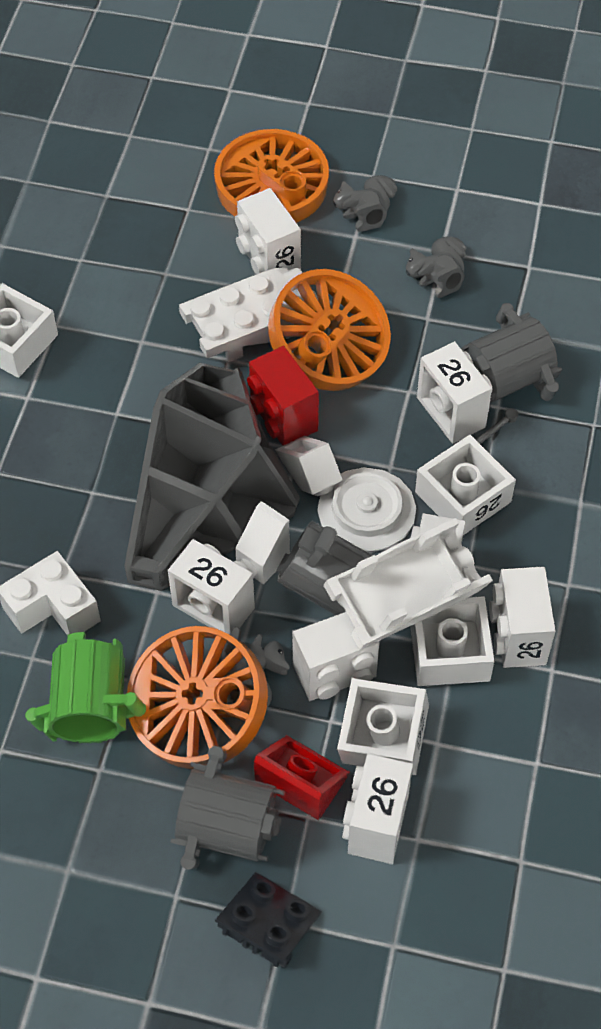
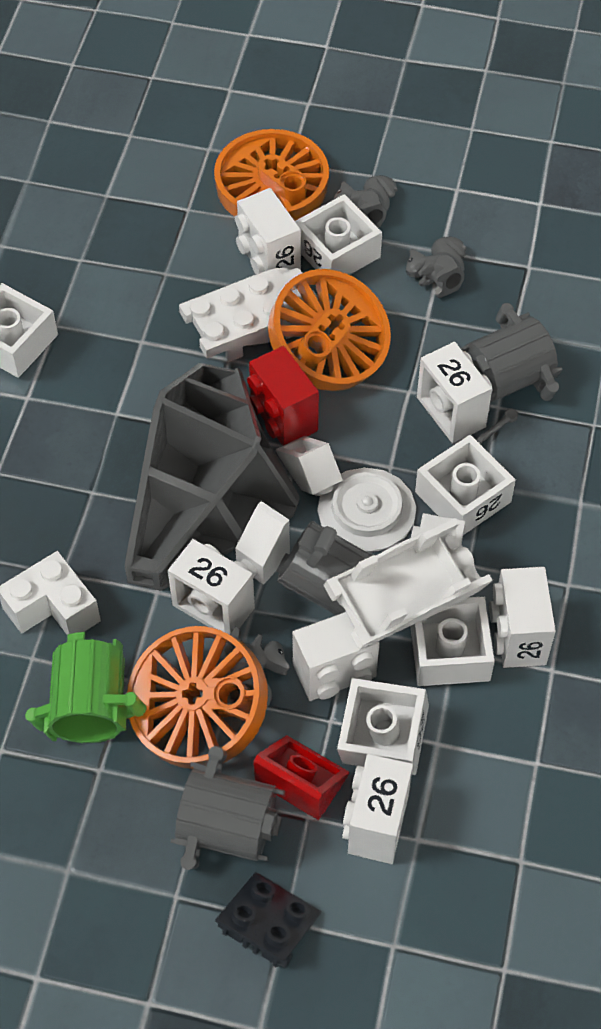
(339, 237): none -> white brick

